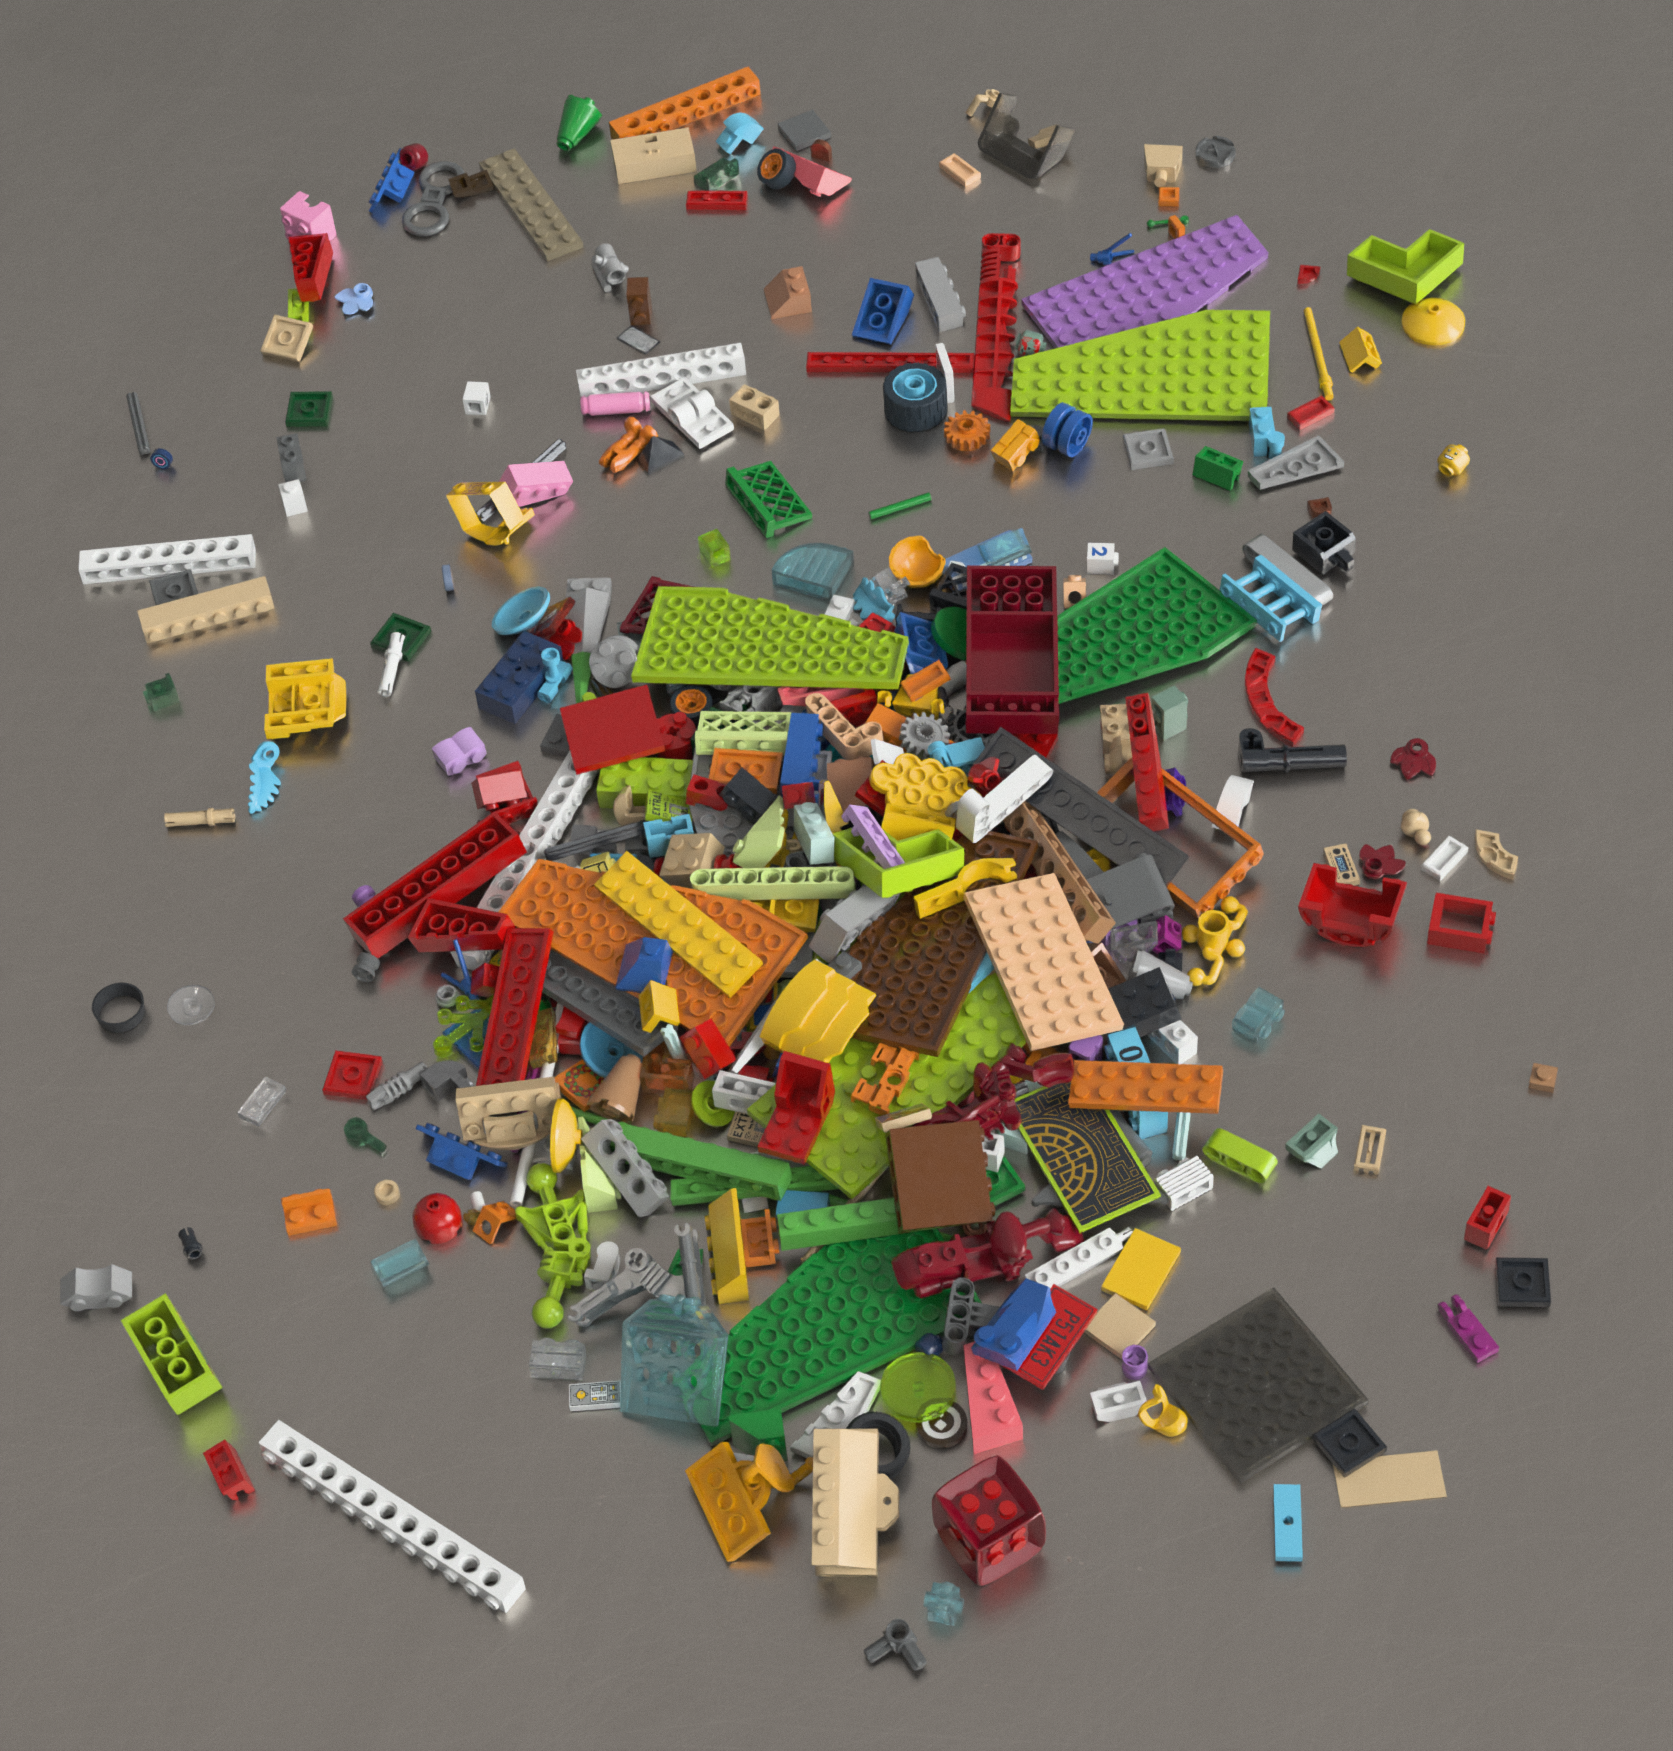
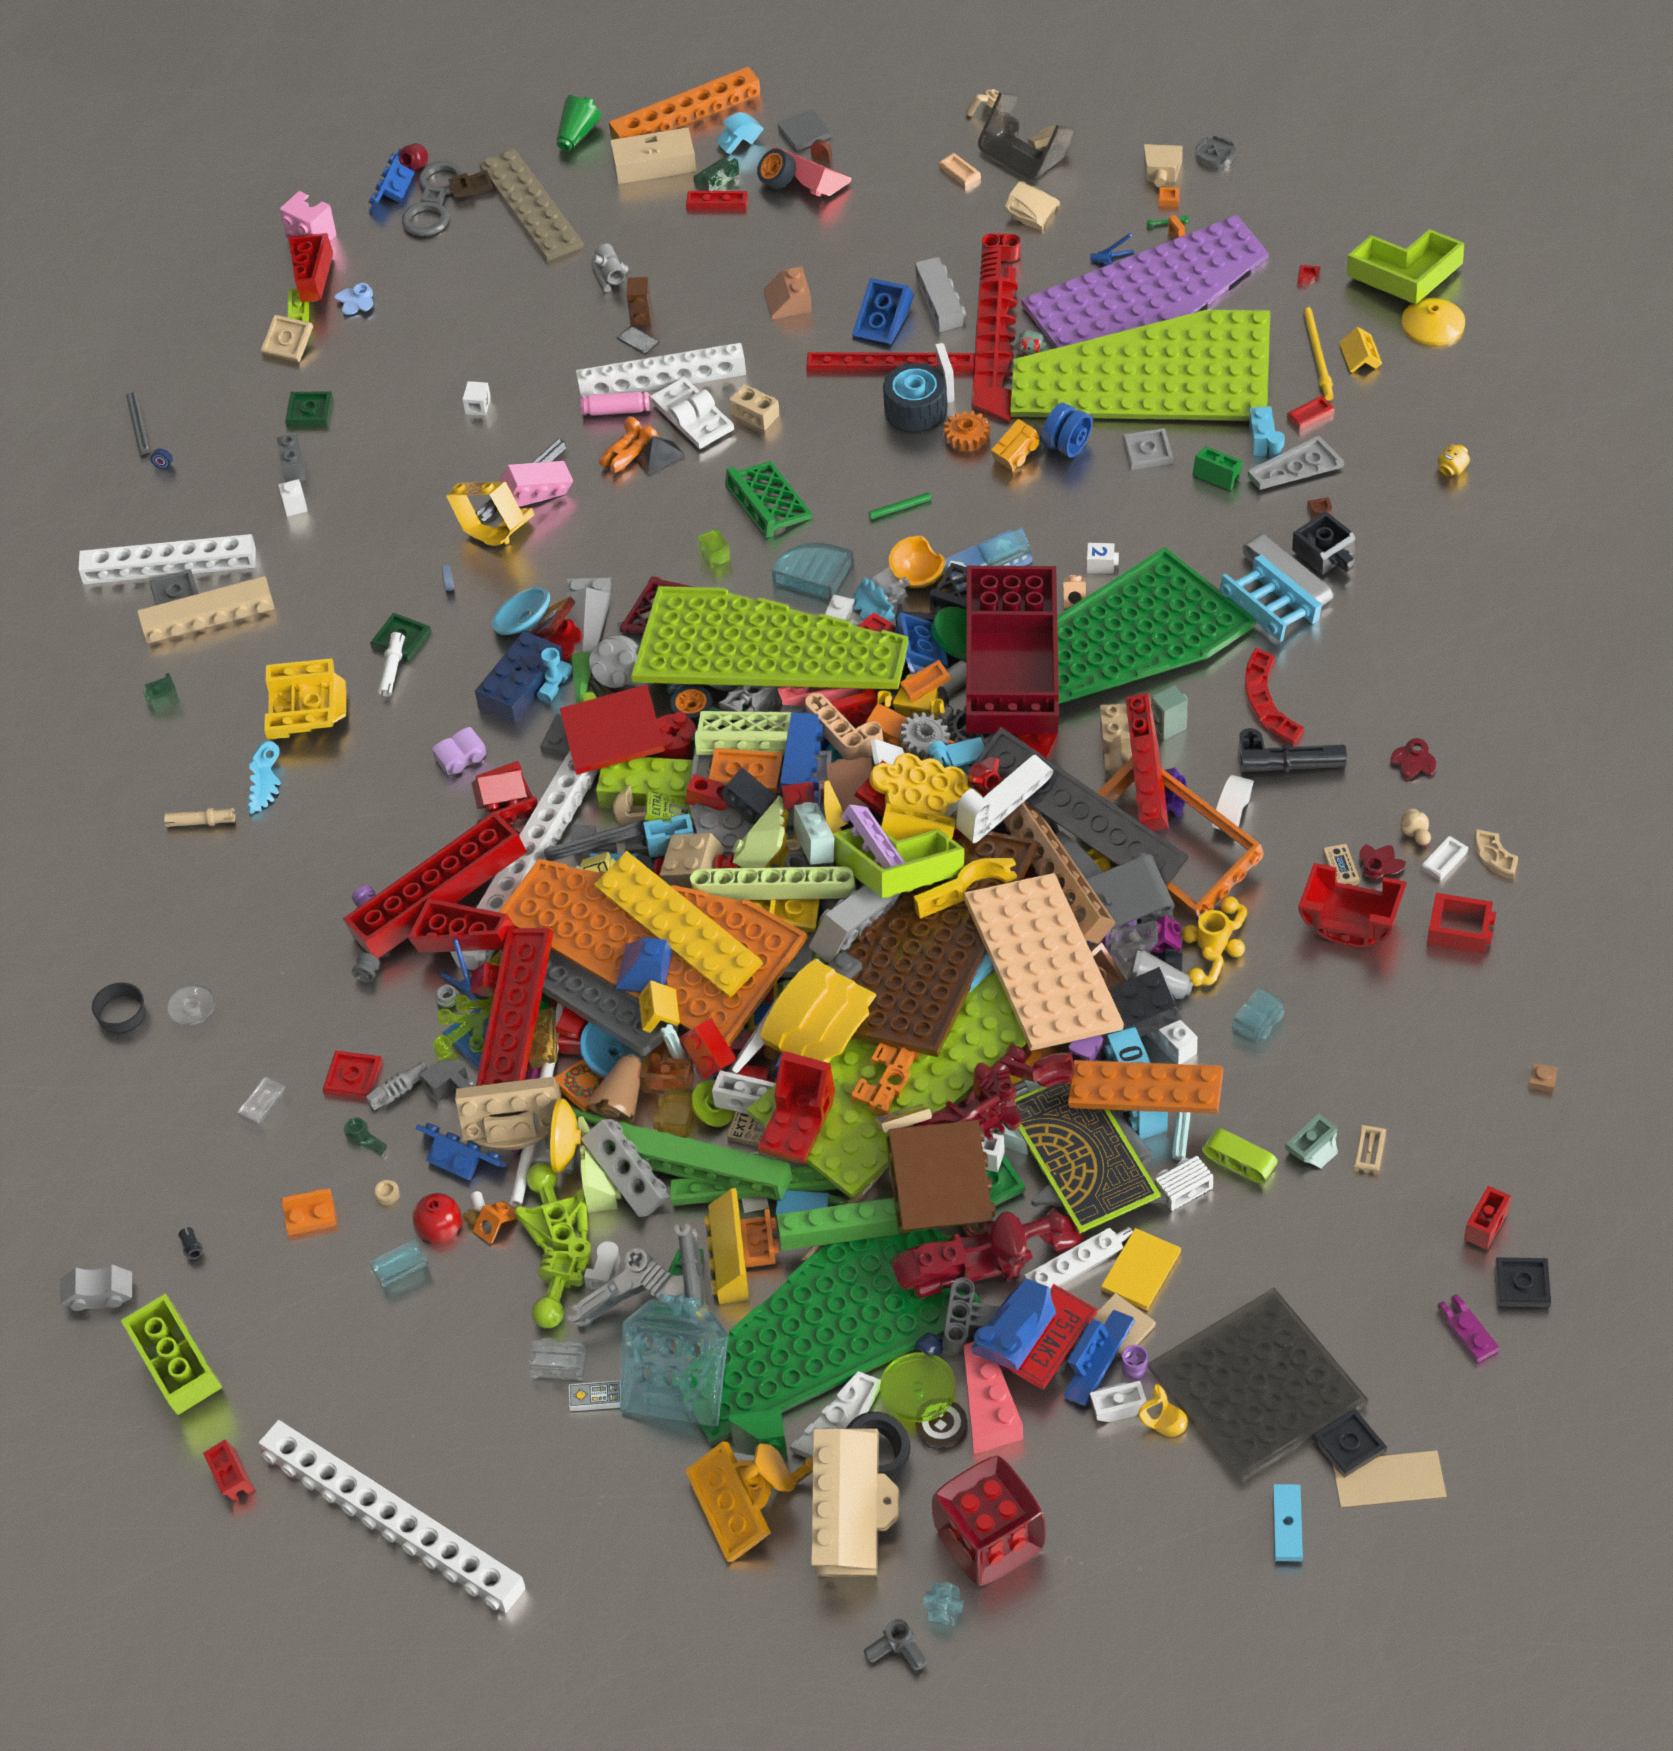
(1030, 205): none -> tan slope
(1095, 1354): none -> blue bracket

